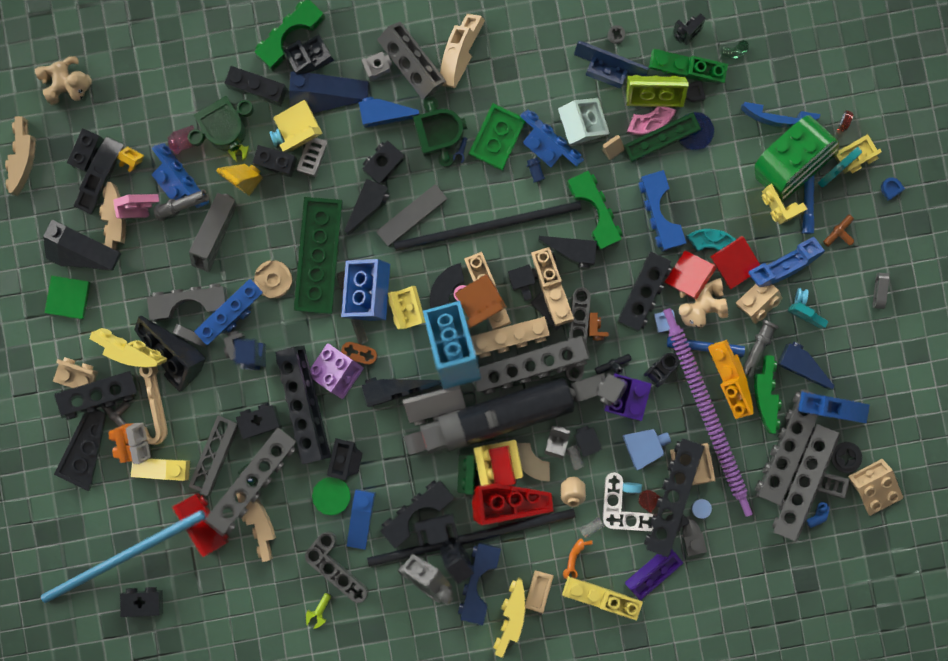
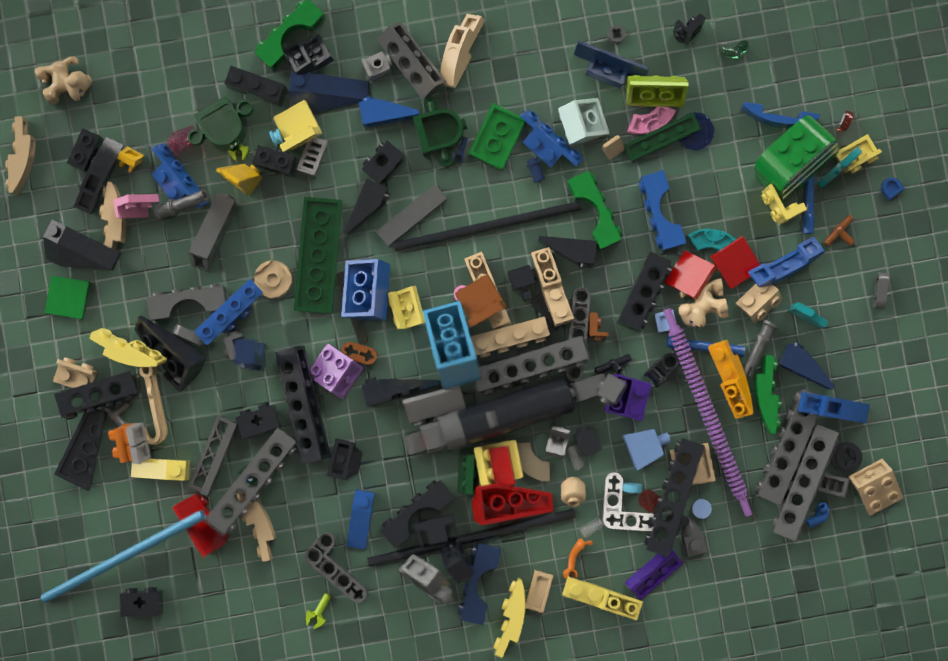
(331, 496): green tile -> none
(445, 284): black tile -> none
(688, 67): green slope -> none
(695, 92): black tile -> none
(801, 296): medium azure bush -> none

